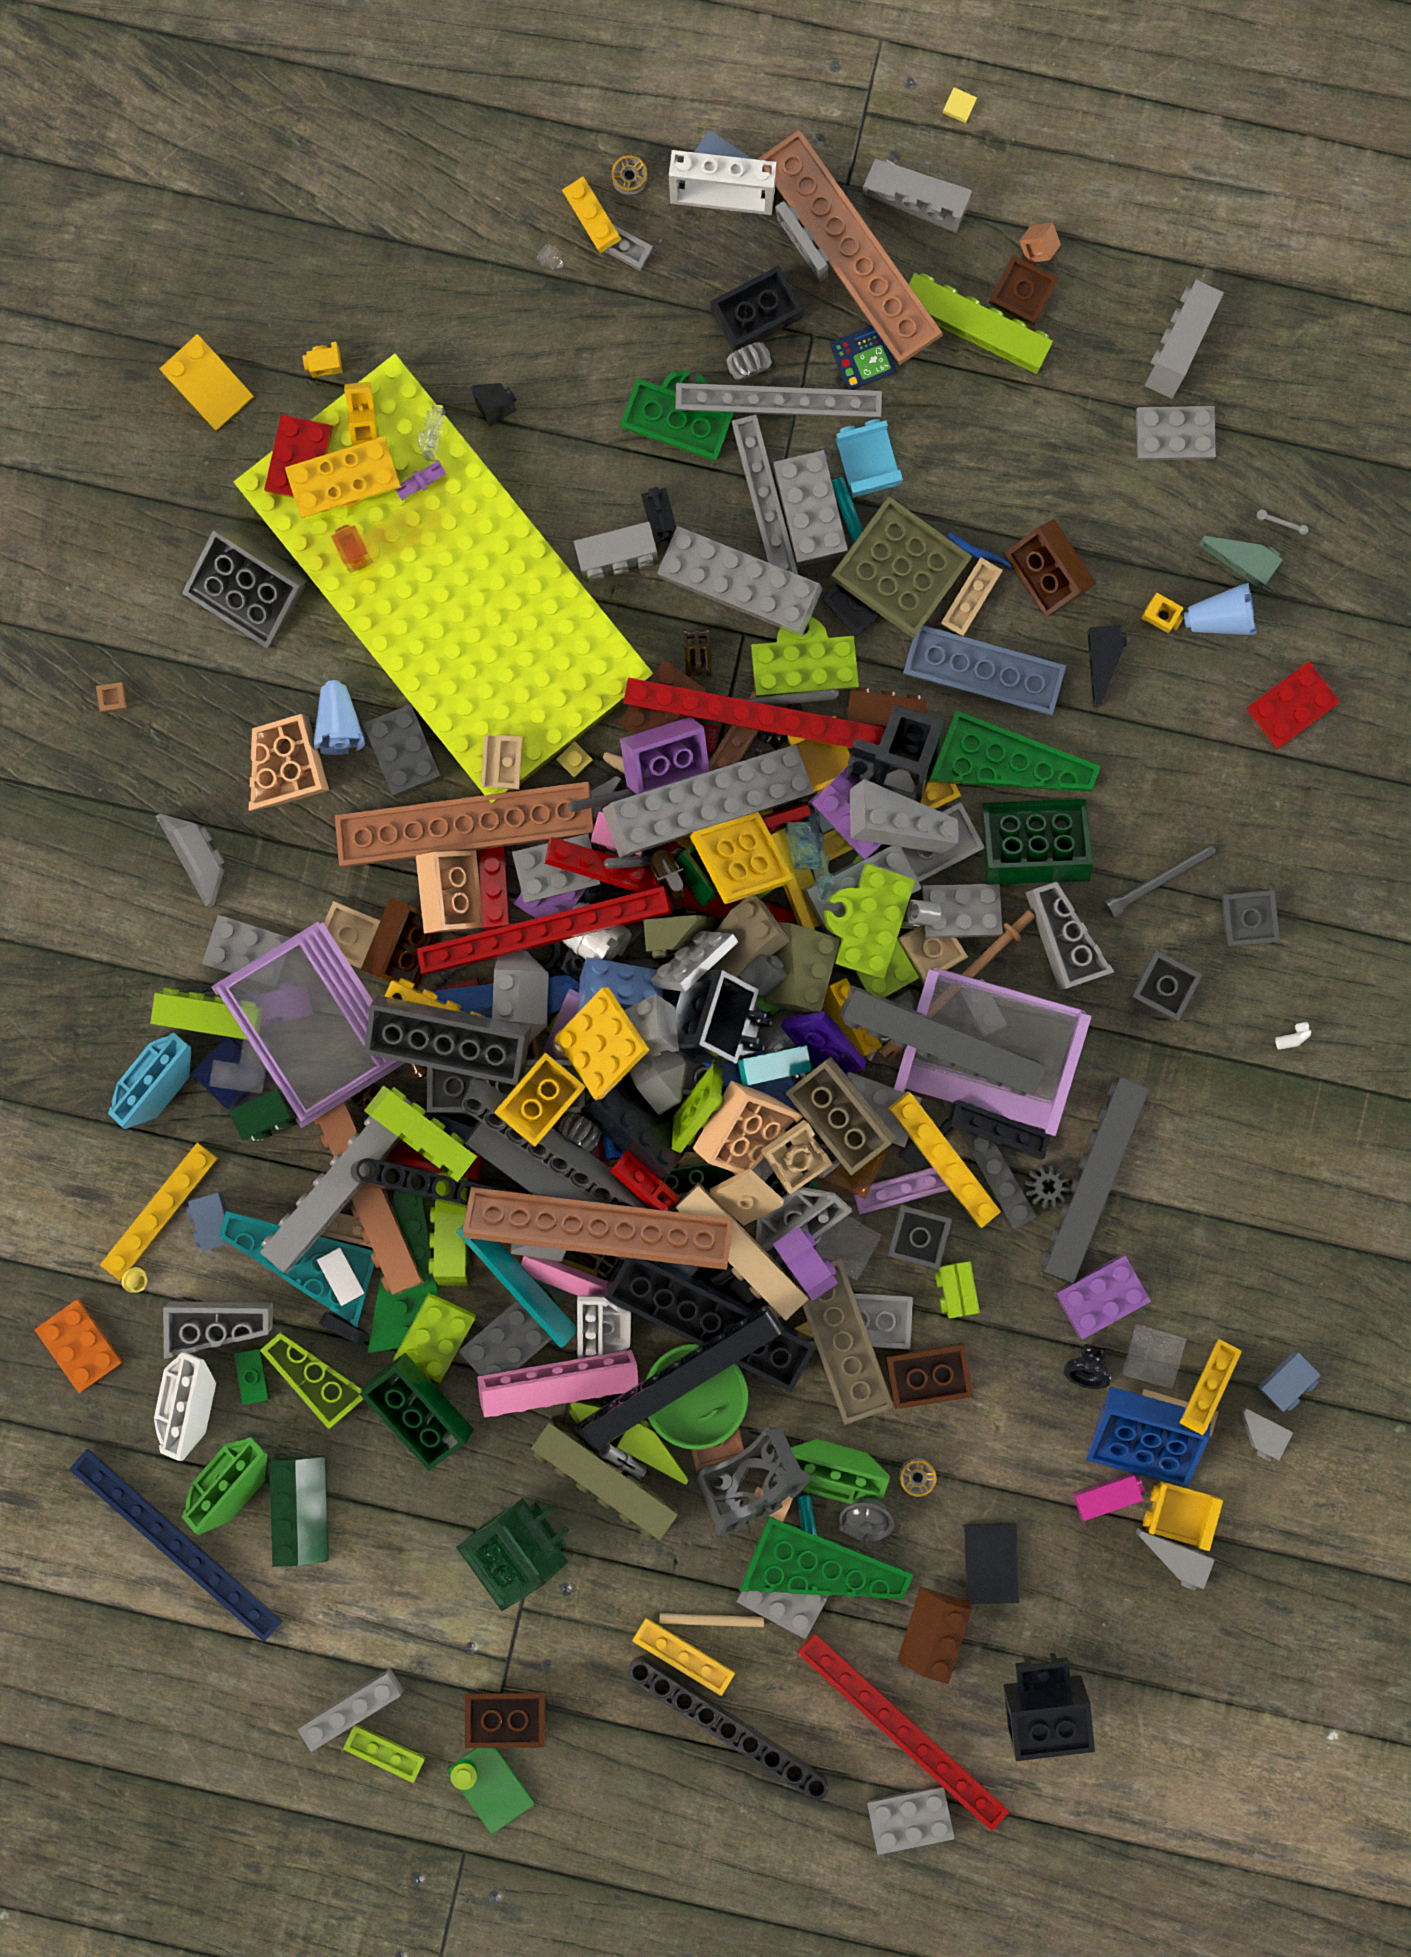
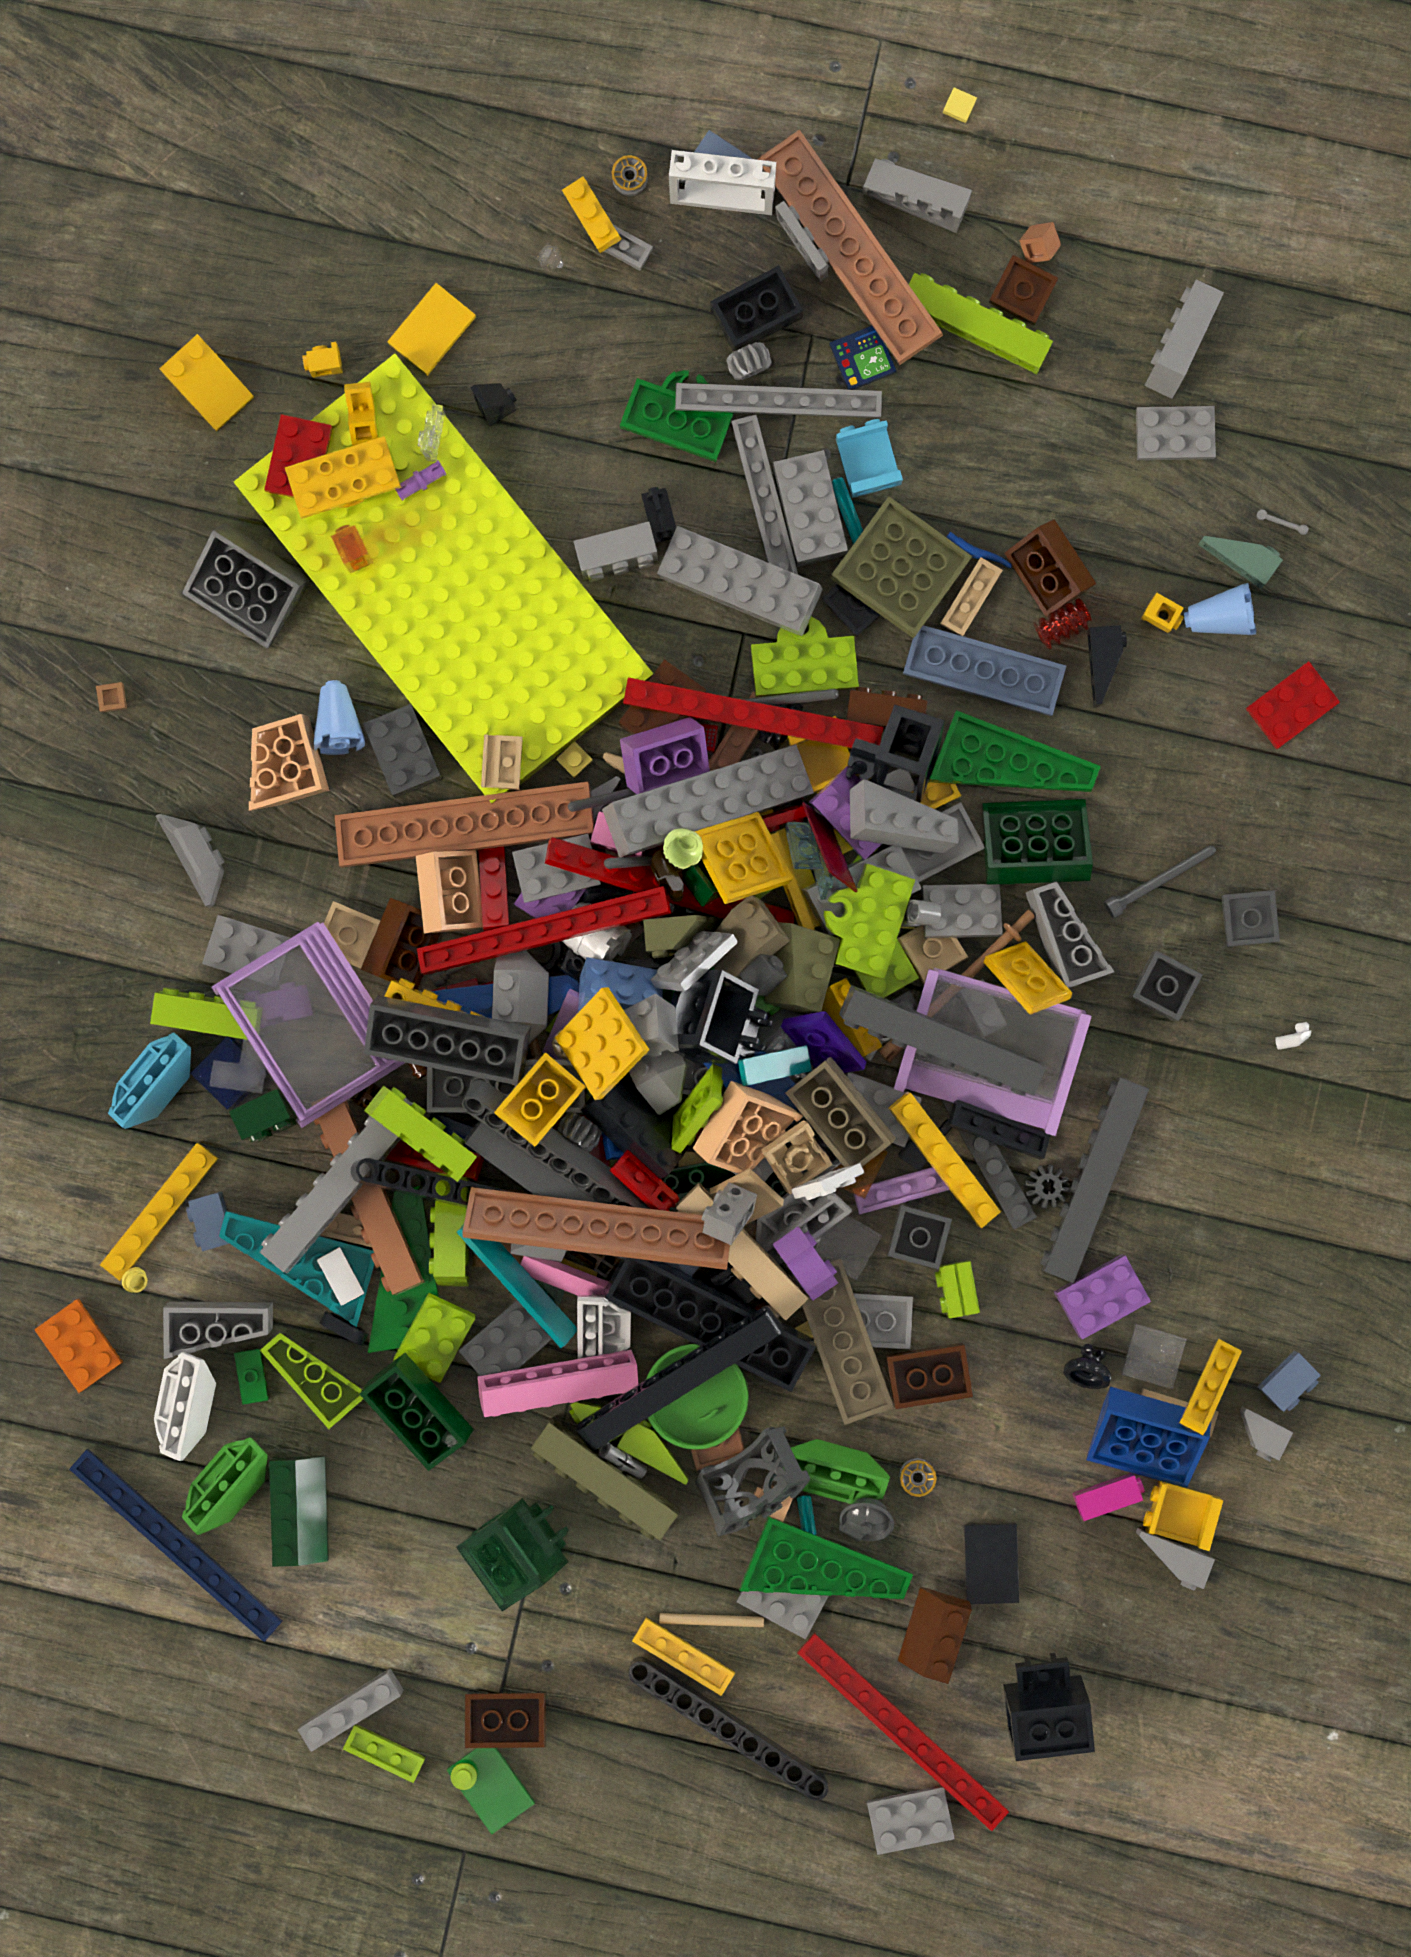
(431, 329): none -> yellow tile
(683, 848): none -> yellowish green hair
(697, 649): dark brown arm -> none
(729, 1213): none -> light grey brick
(828, 1182): none -> white plate
(829, 847): none -> dark red window
(1027, 977): none -> yellow tile
(1063, 623): none -> clear red piece

